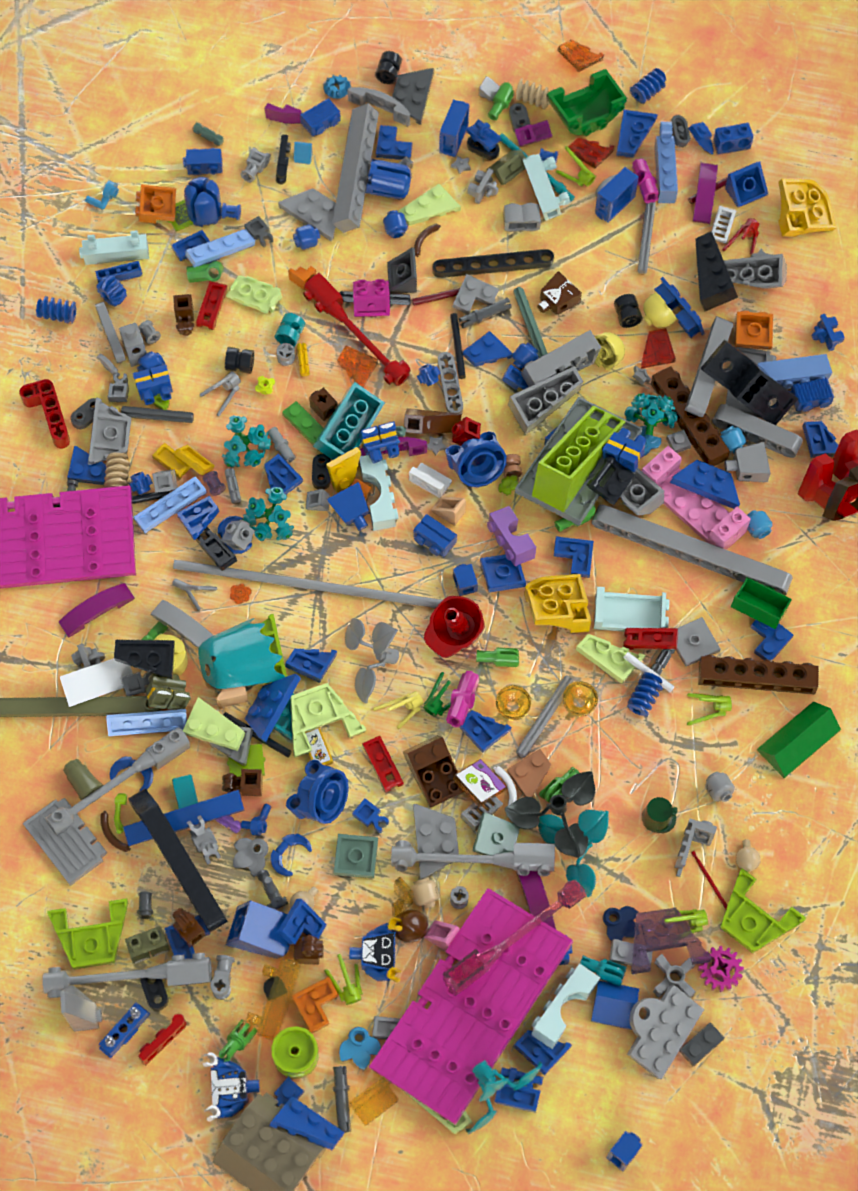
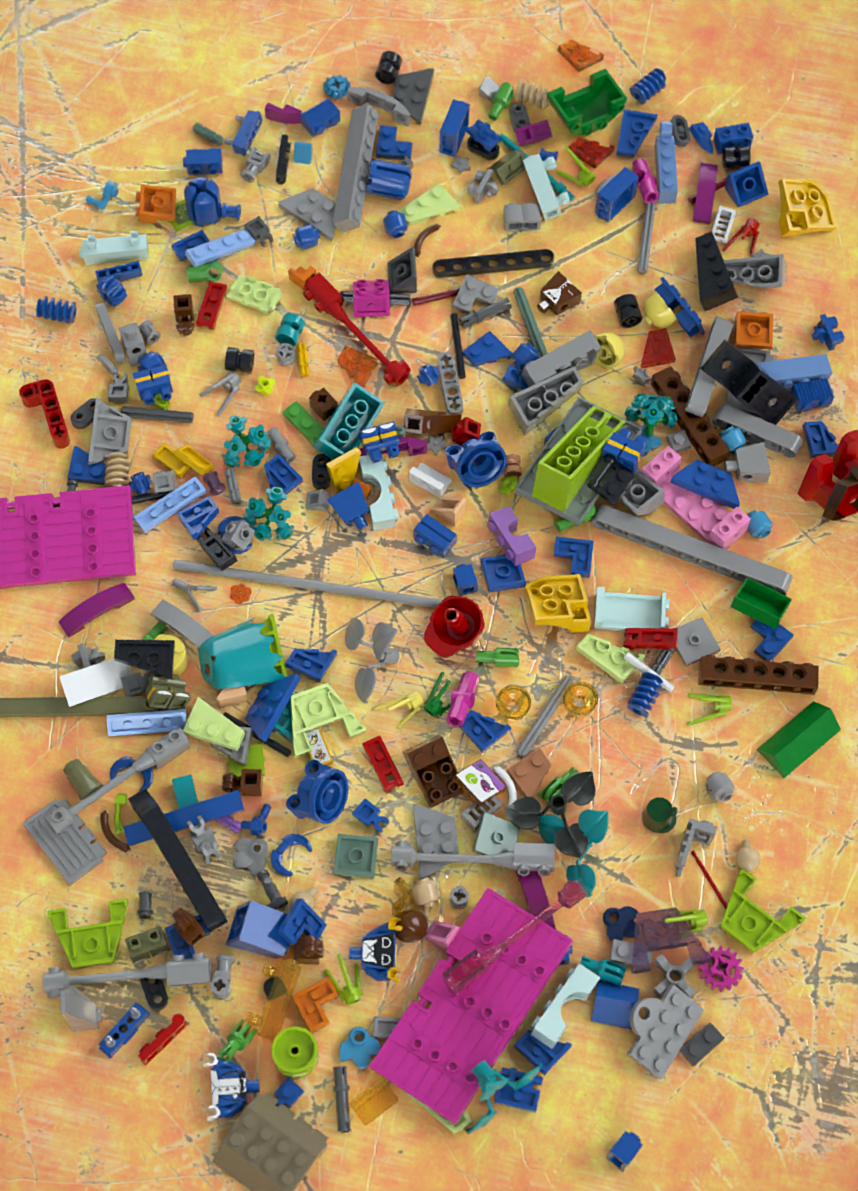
(246, 132): none -> blue piece
(304, 1121): blue wing -> none
(736, 157): none -> black wheel

